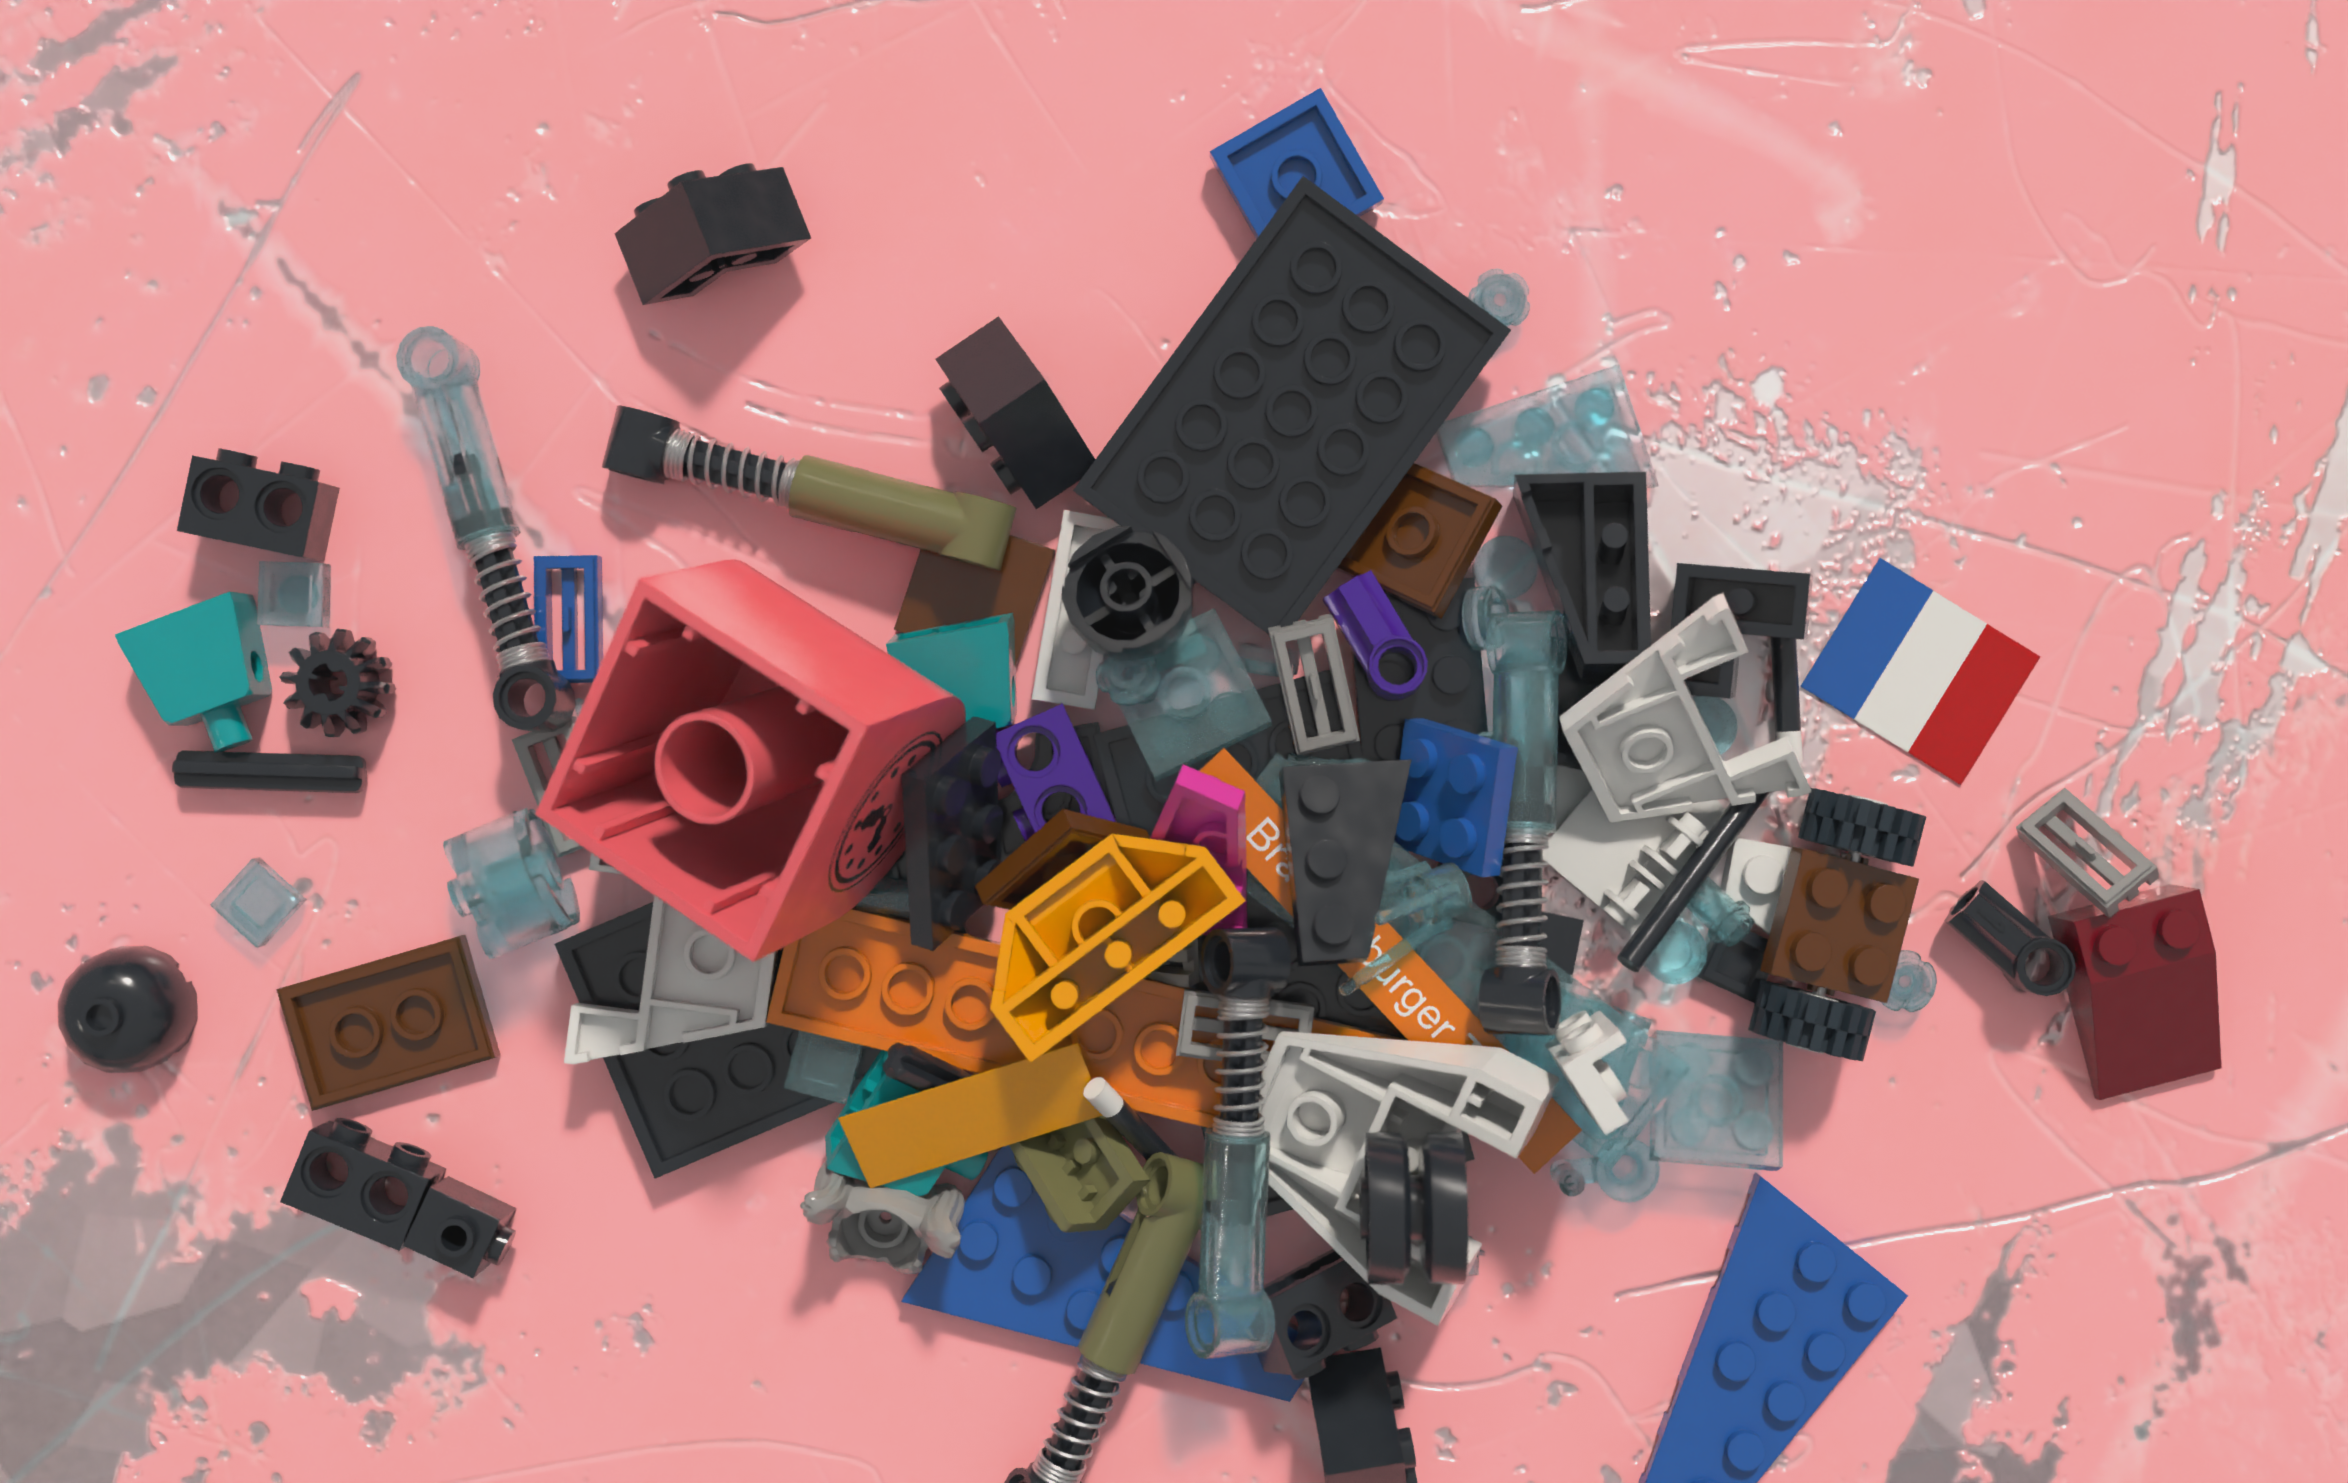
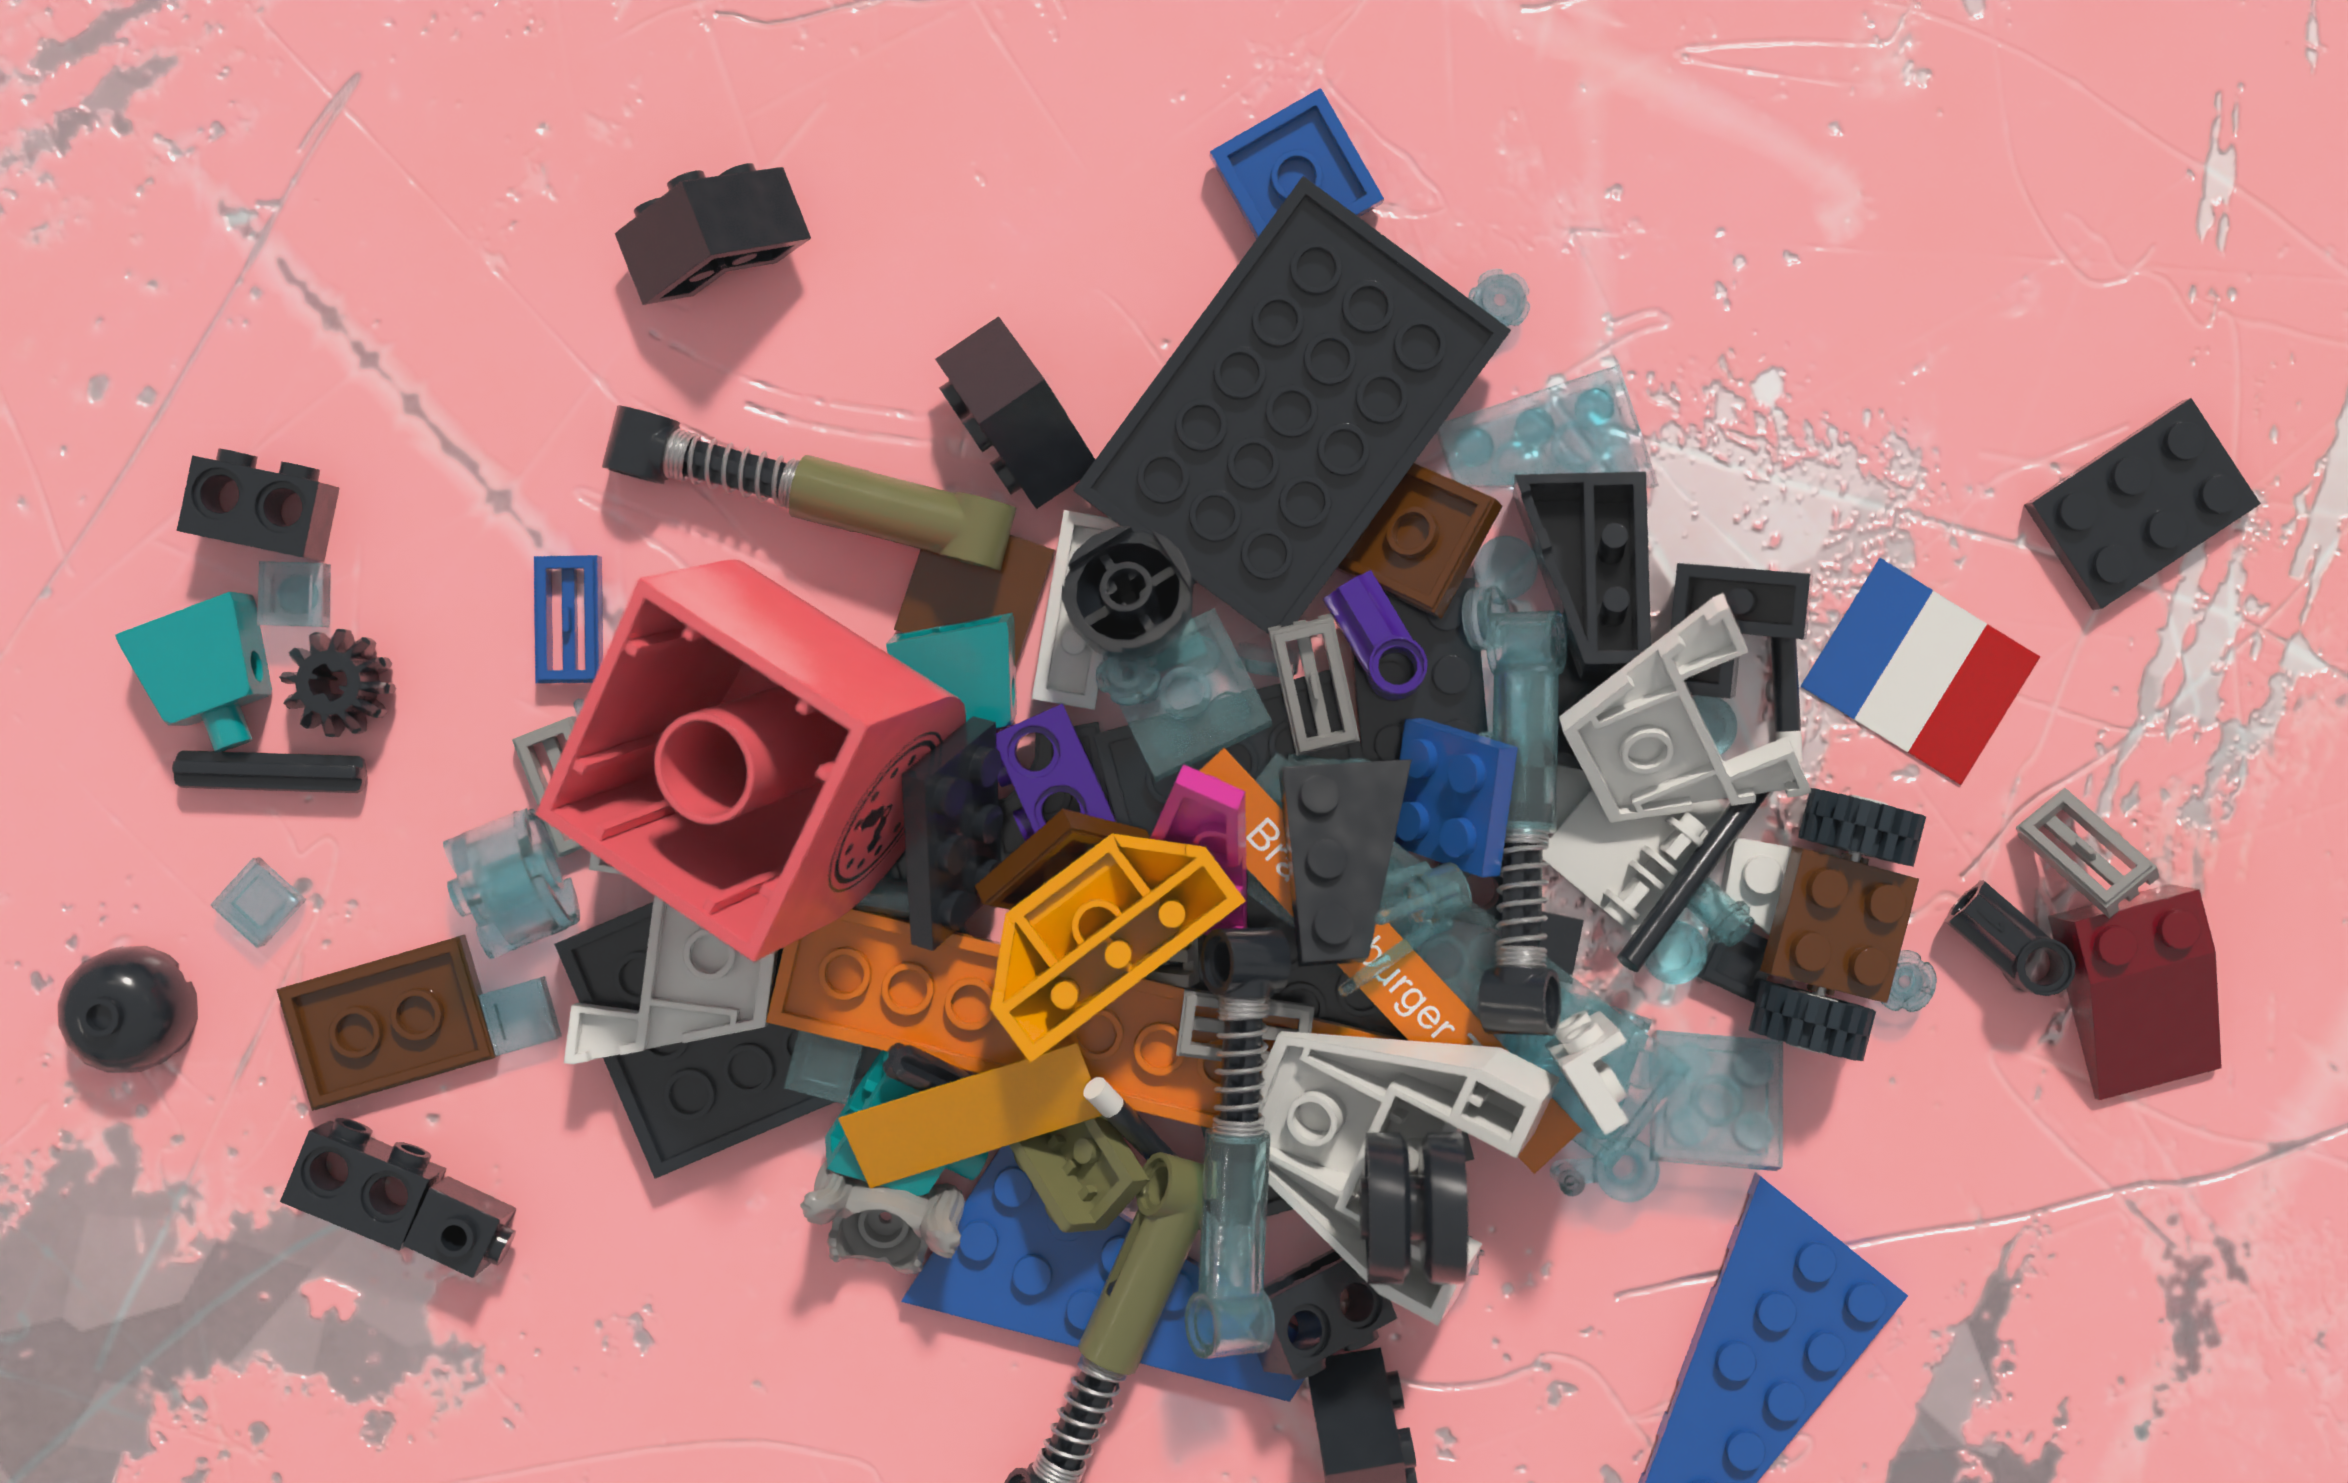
(483, 521): piece -> none
(520, 1015): none -> clear light blue tile
(2142, 504): none -> black plate

